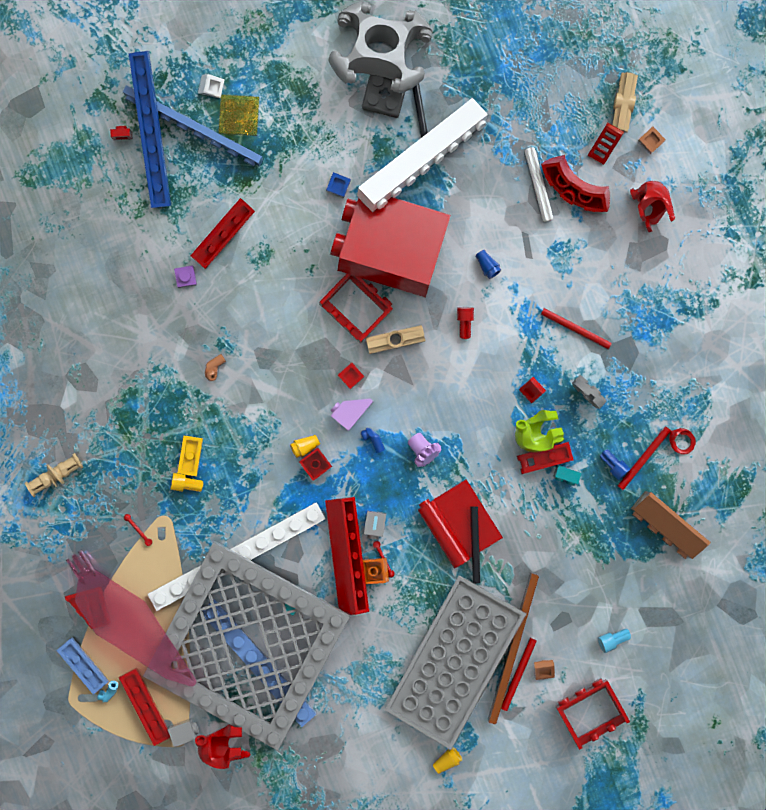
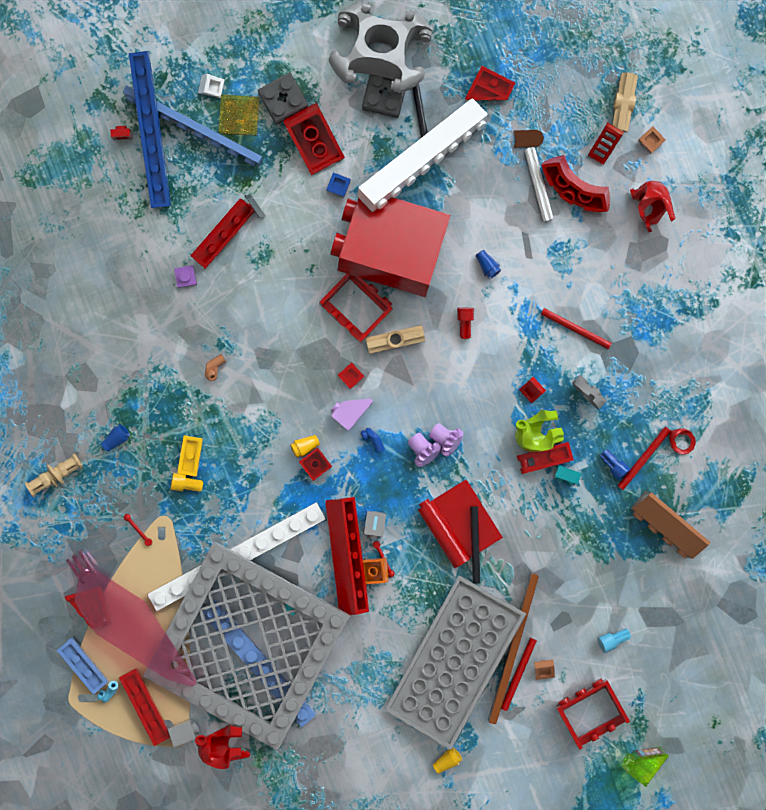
(117, 436): none -> blue cone
(252, 203): none -> piece
(283, 86): none -> dark grey brick
(313, 138): none -> red slope
(446, 438): none -> lavender gear
(490, 86): none -> red wing
(528, 138): none -> reddish brown piece
(644, 763): none -> clear neon green slope

